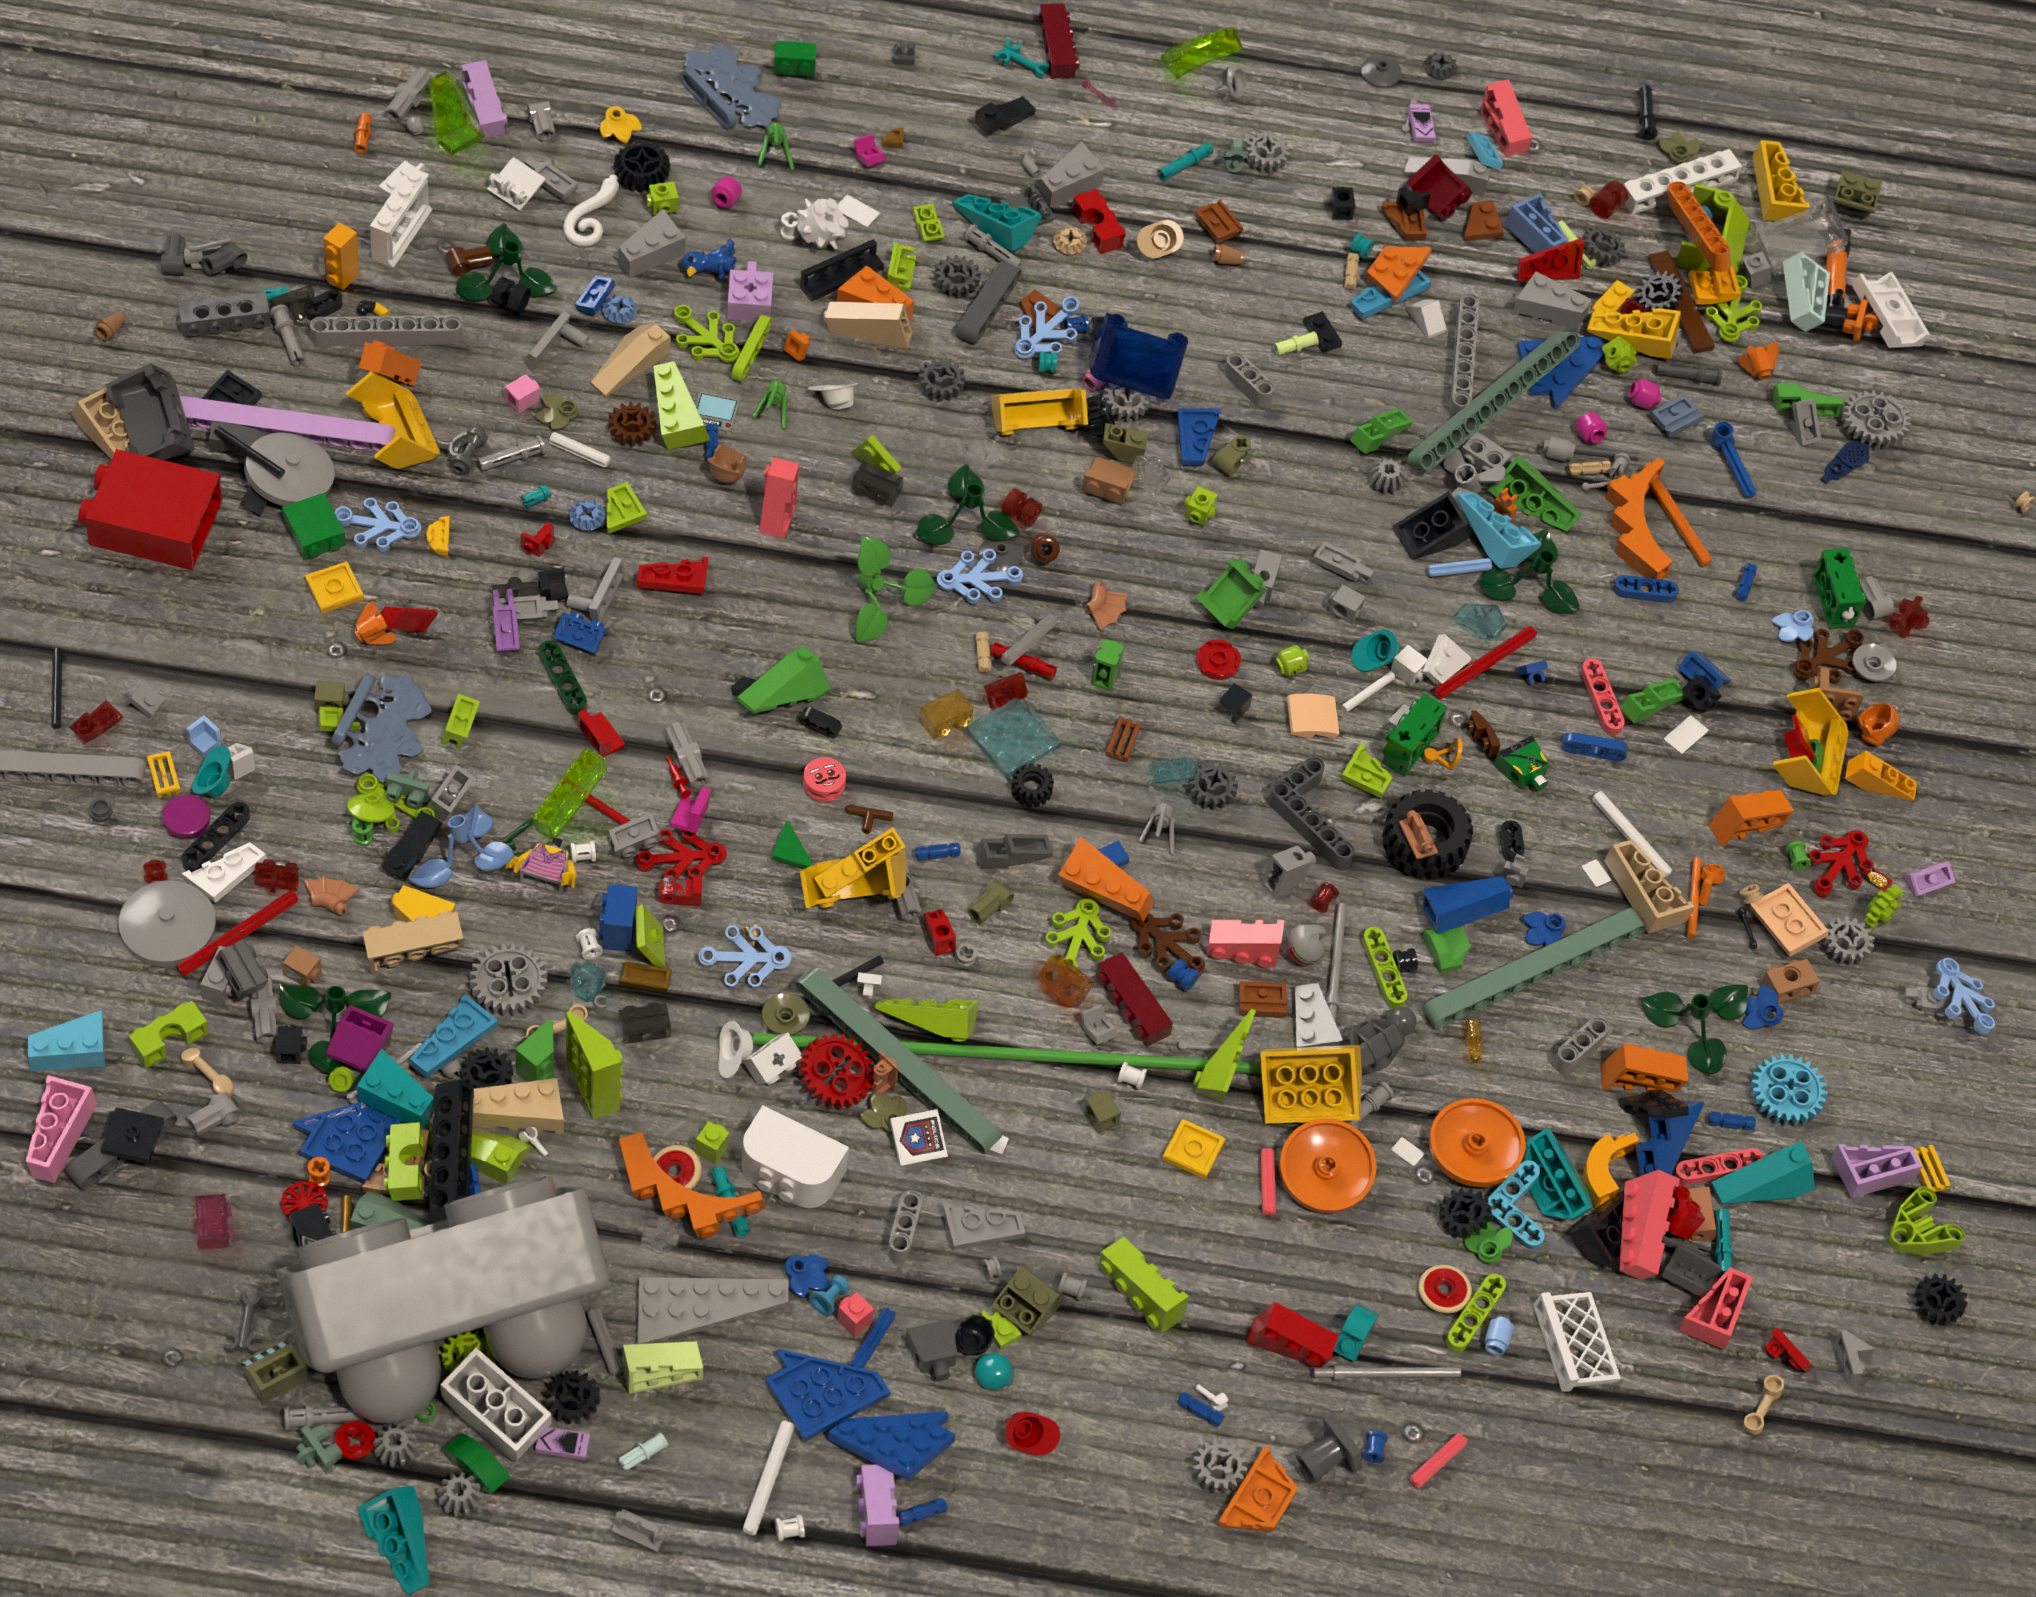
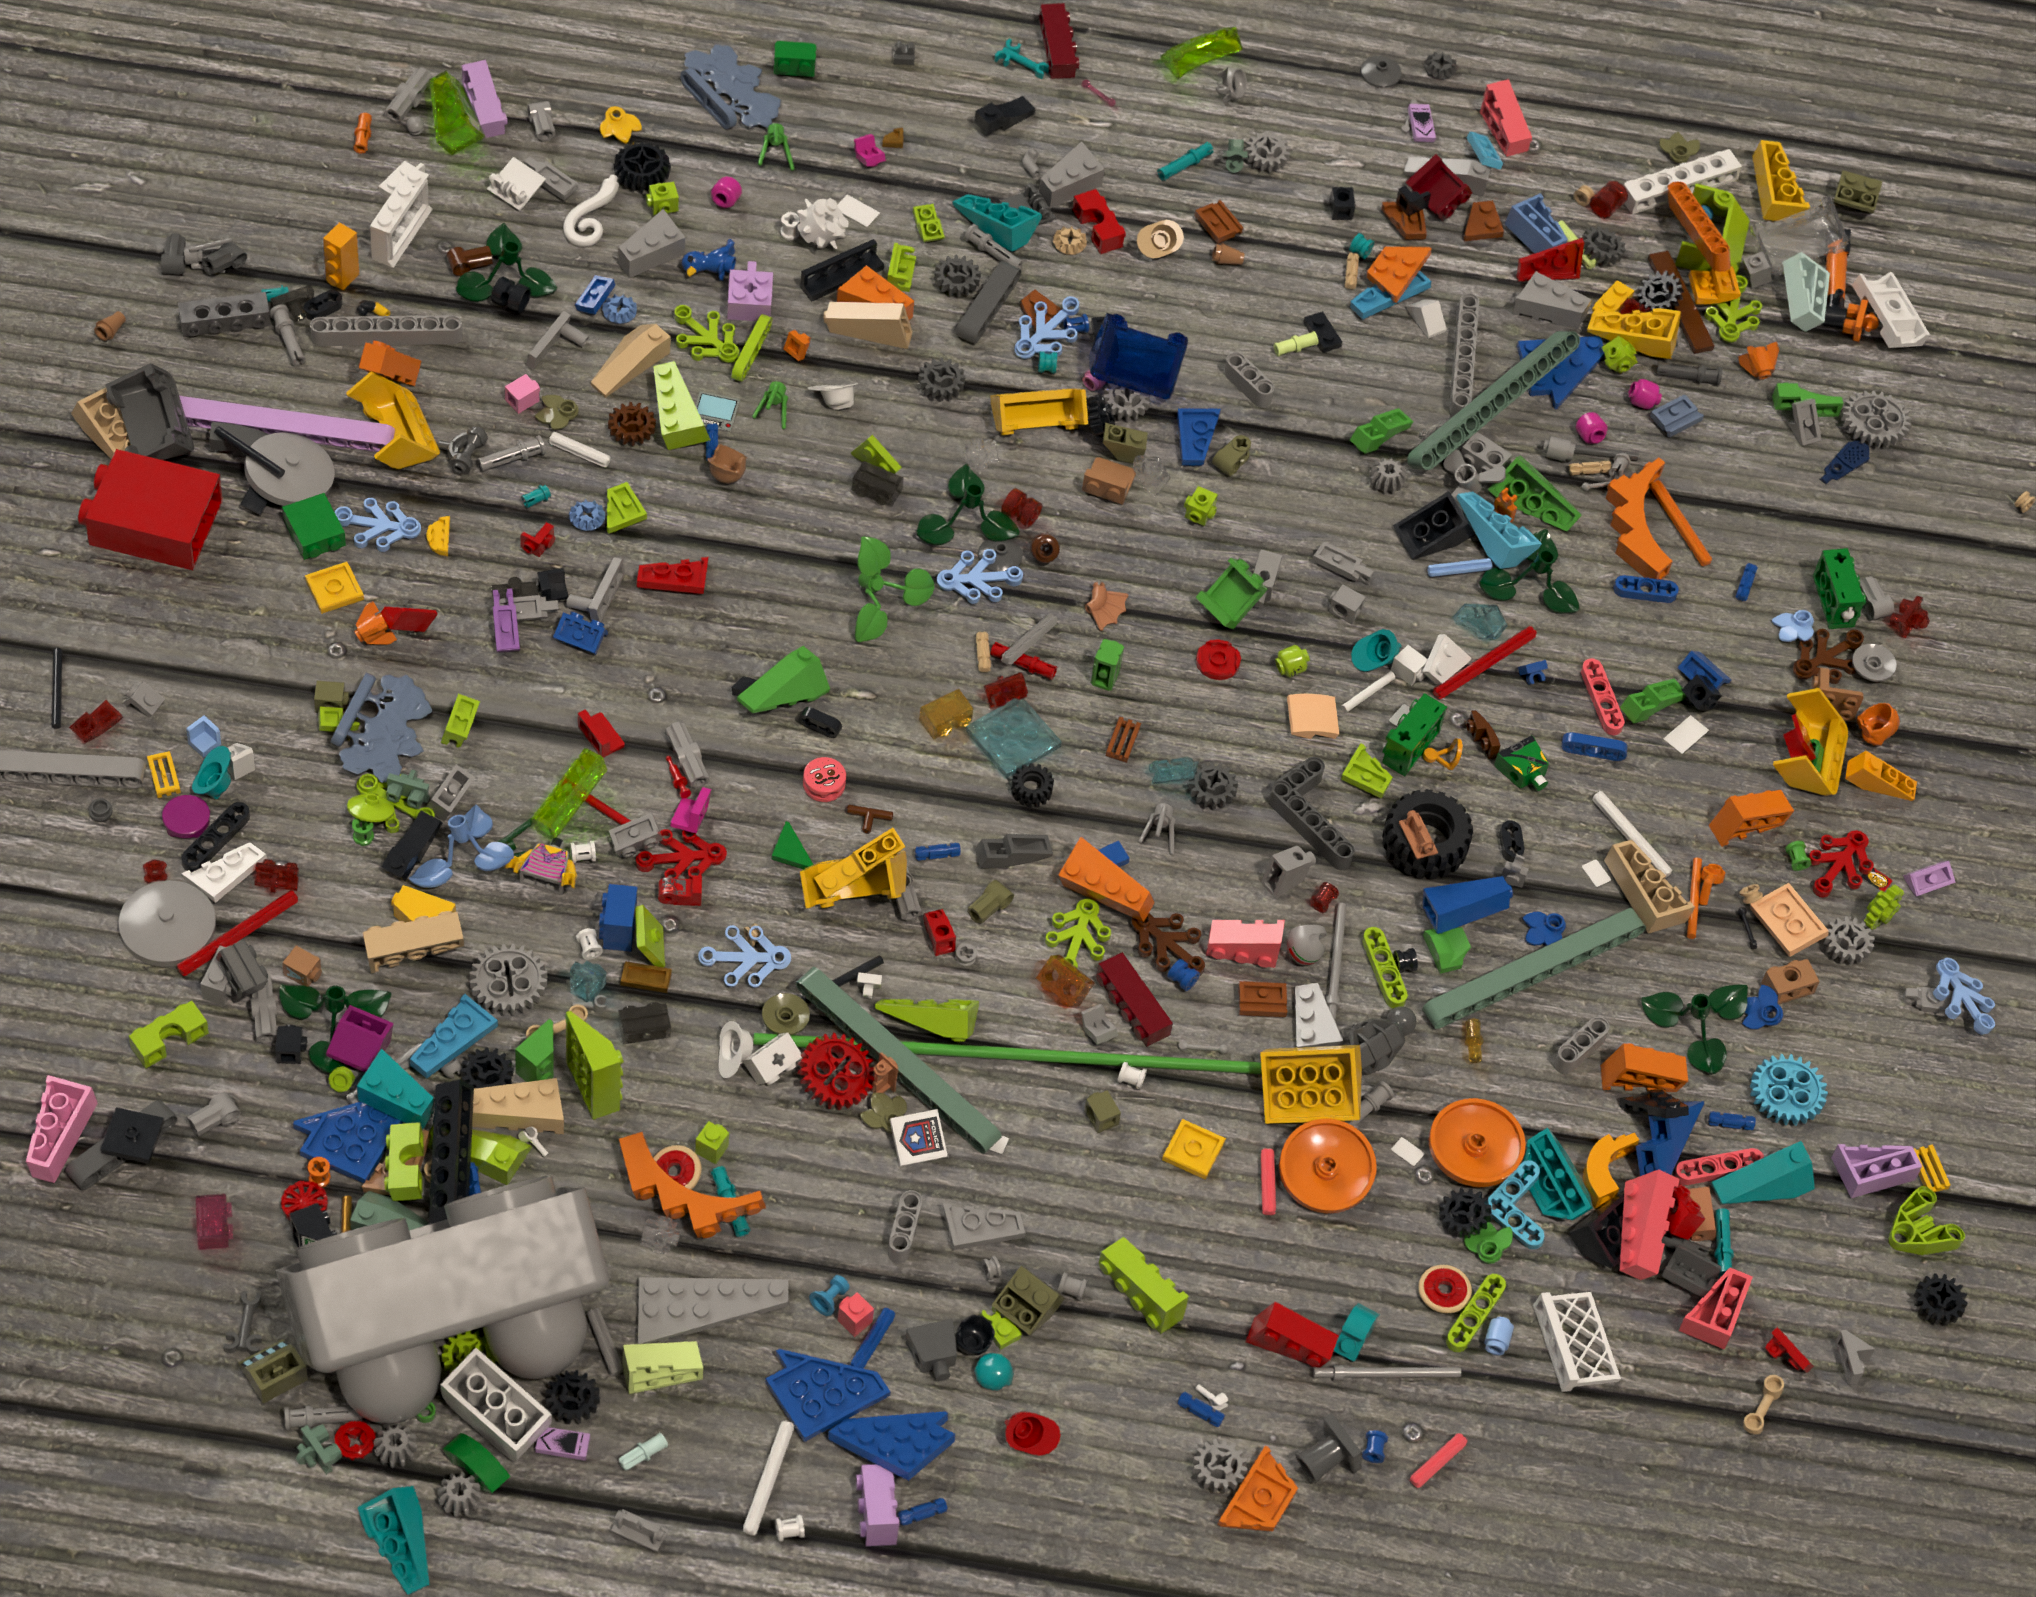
(69, 1045): medium azure wedge -> none
(192, 1058): tan bar -> none
(233, 390): black wing -> none
(330, 893): nougat arm -> none
(566, 676): dark green beam -> none
(779, 497): coral wedge -> none
(792, 1159): white brick -> none
(810, 1276): blue plate -> none
(1219, 1071): lime wedge -> none
(1236, 700): black panel -> none
(1647, 118): black pin -> none
(1723, 440): blue axle -> none

